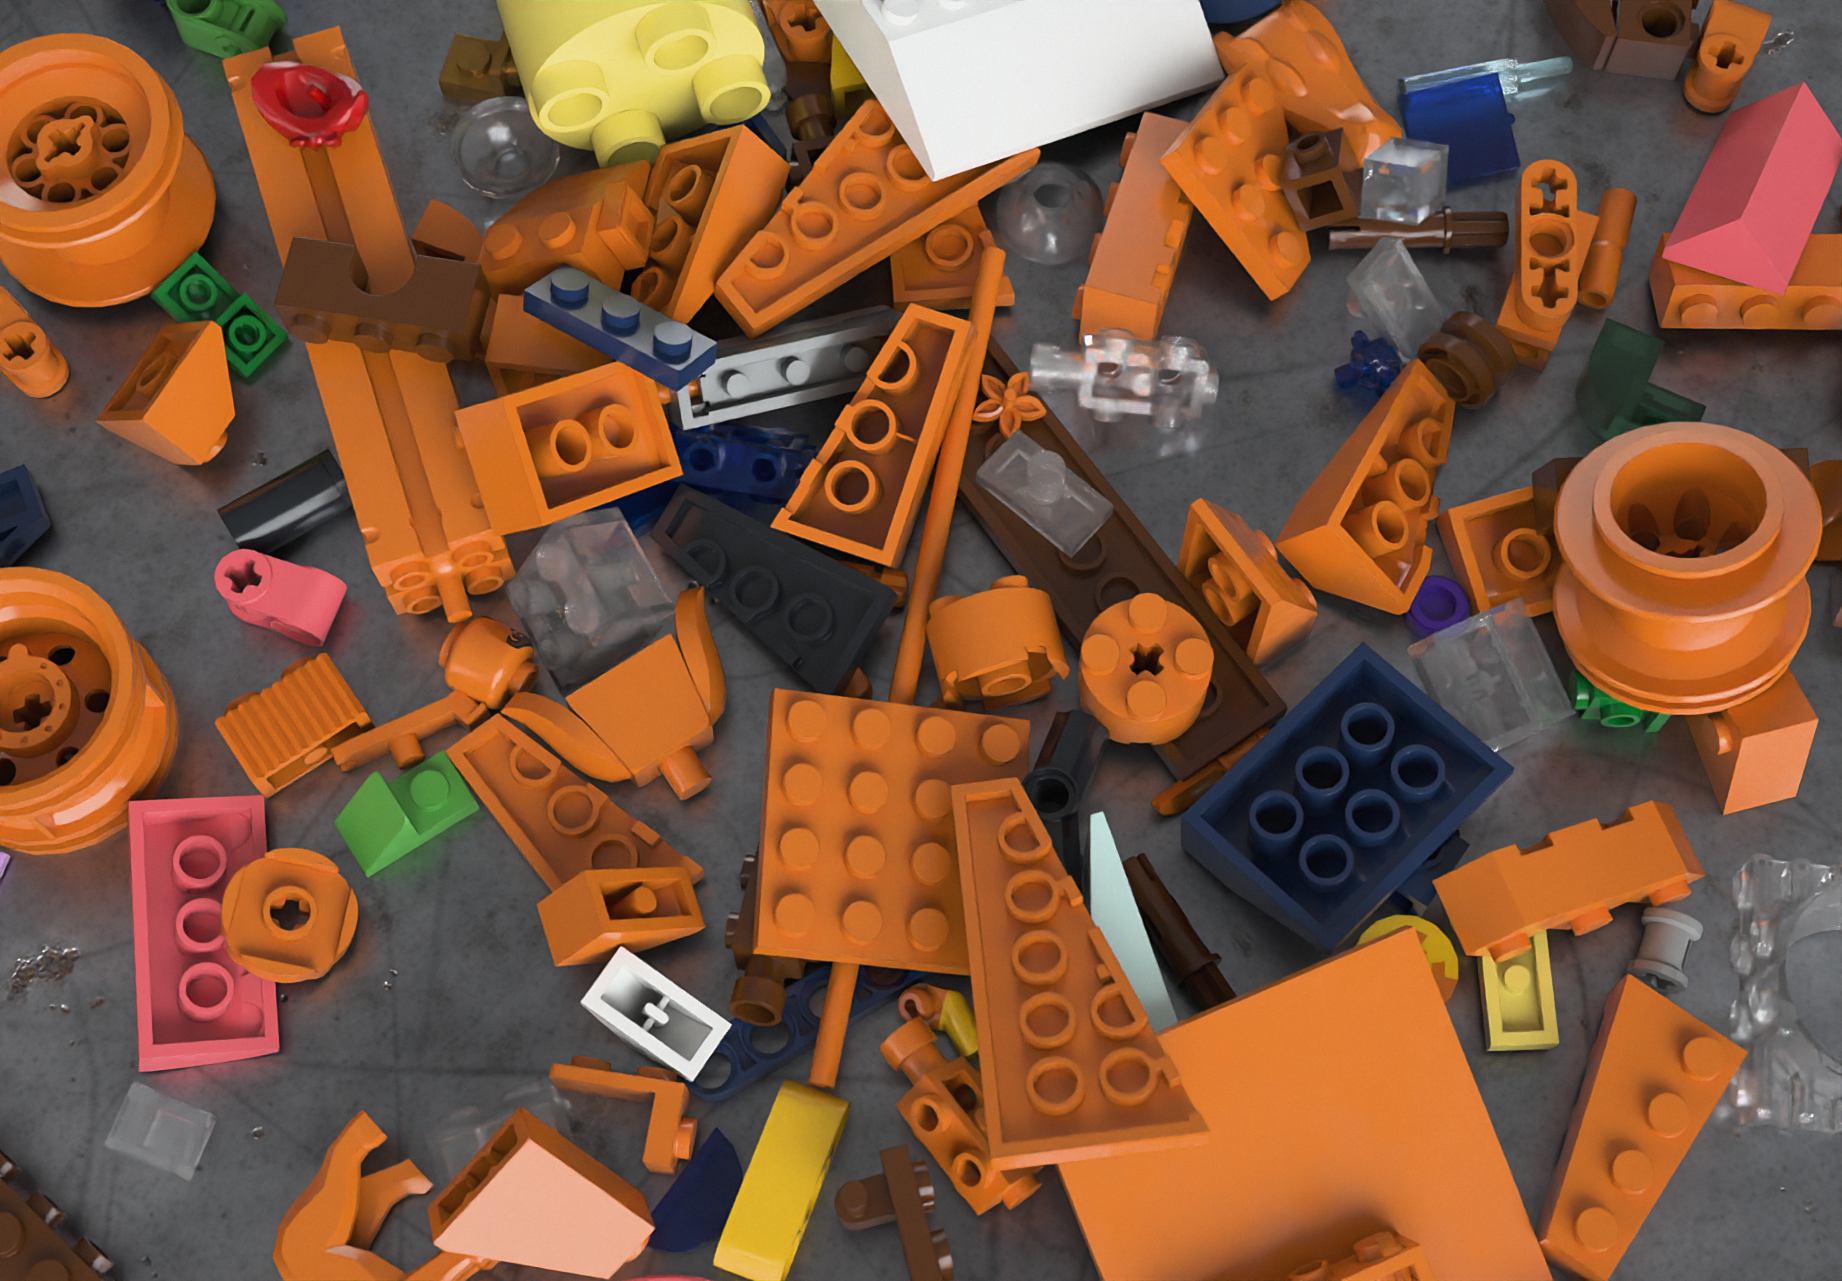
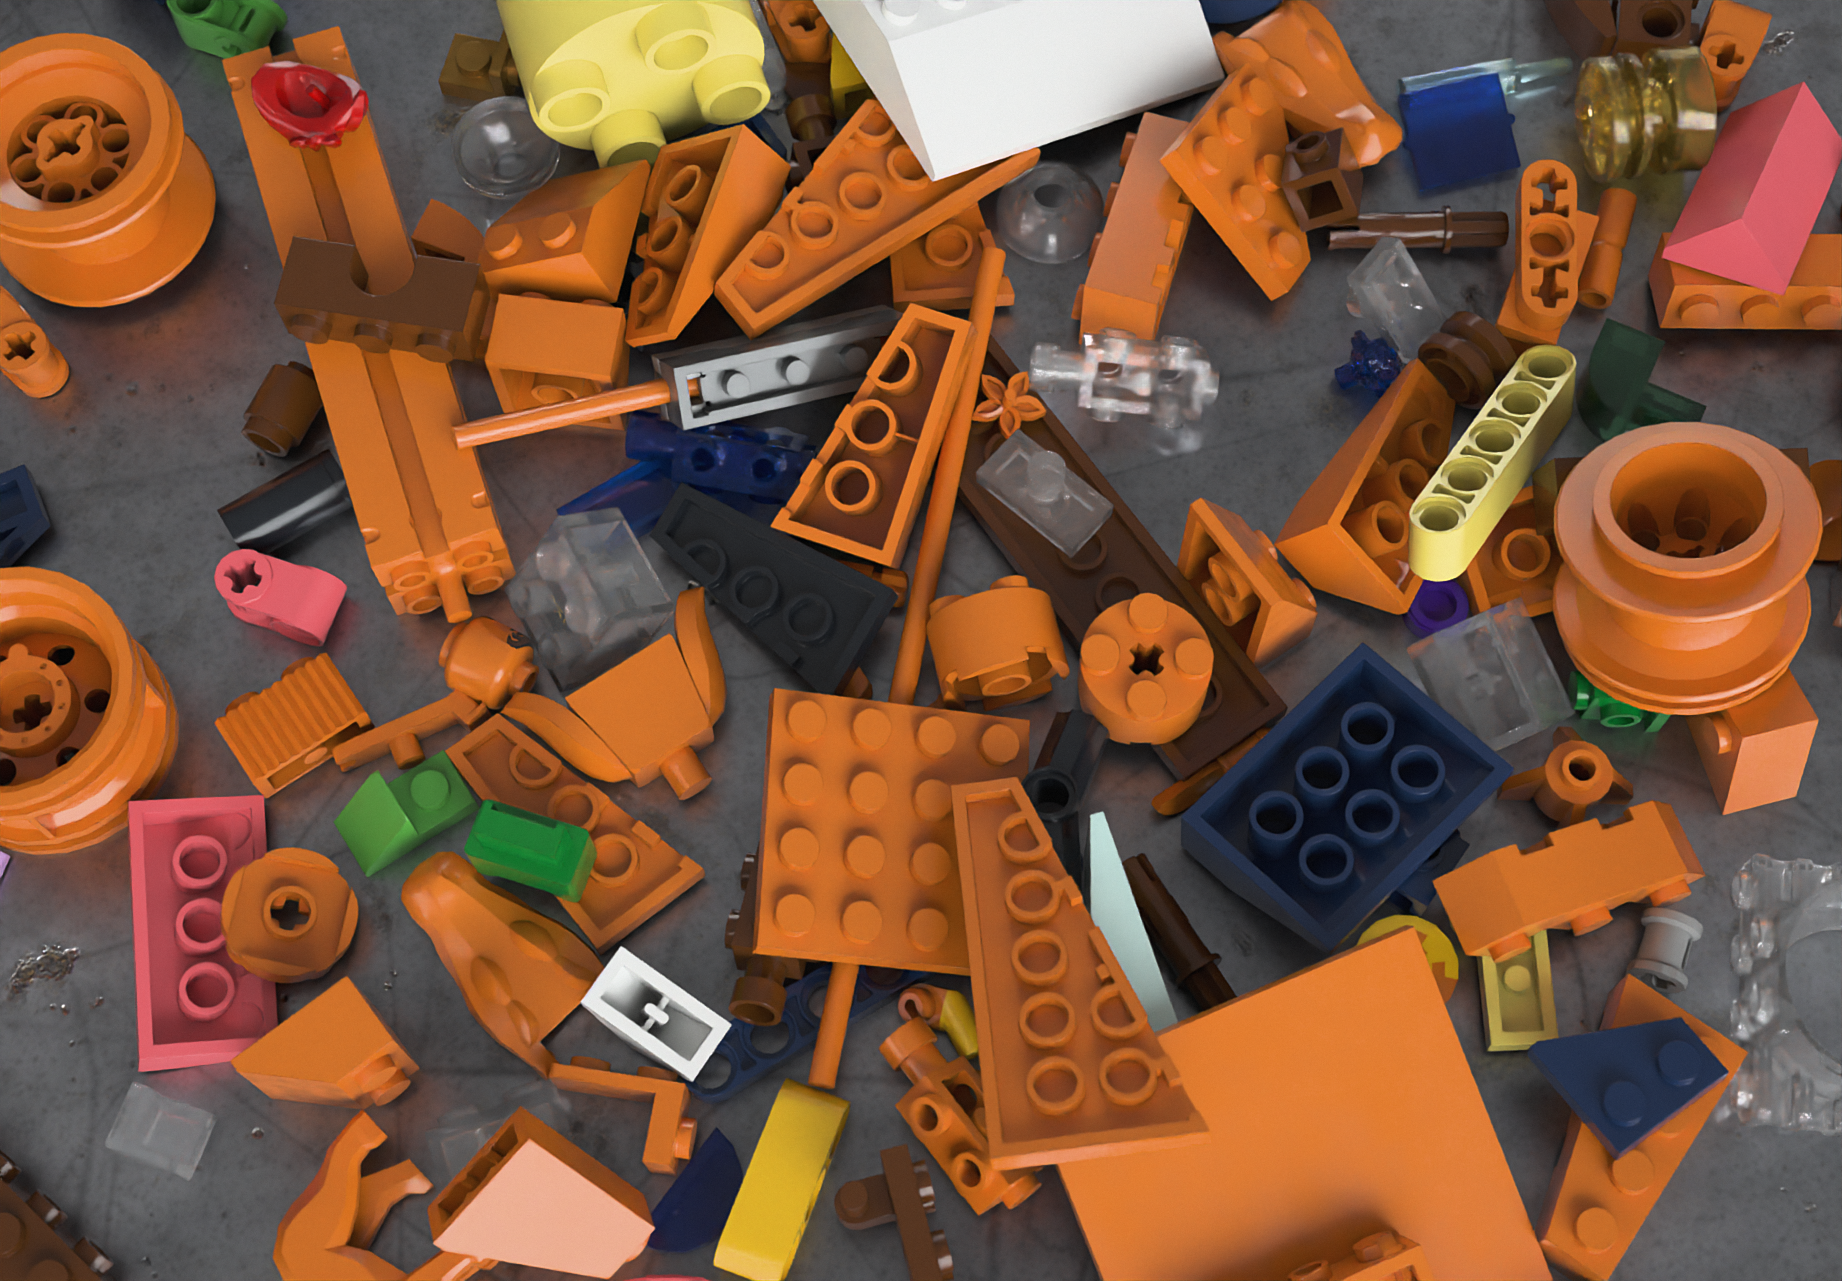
(176, 395): orange slope -> none
(202, 294): green slope -> none
(282, 408): none -> reddish brown brick
(330, 1054): none -> orange slope
(506, 957): none -> orange animal
(531, 849): none -> green piece
(567, 446): orange slope -> none
(618, 908): orange slope -> none
(620, 327): dark blue plate -> none
(625, 225): orange tile -> none
(1404, 181): clear brick -> none
(1491, 463): none -> light yellow beam
(1569, 781): none -> orange brick
(1629, 1077): none -> dark blue wing
(1645, 113): none -> clear yellow wheel

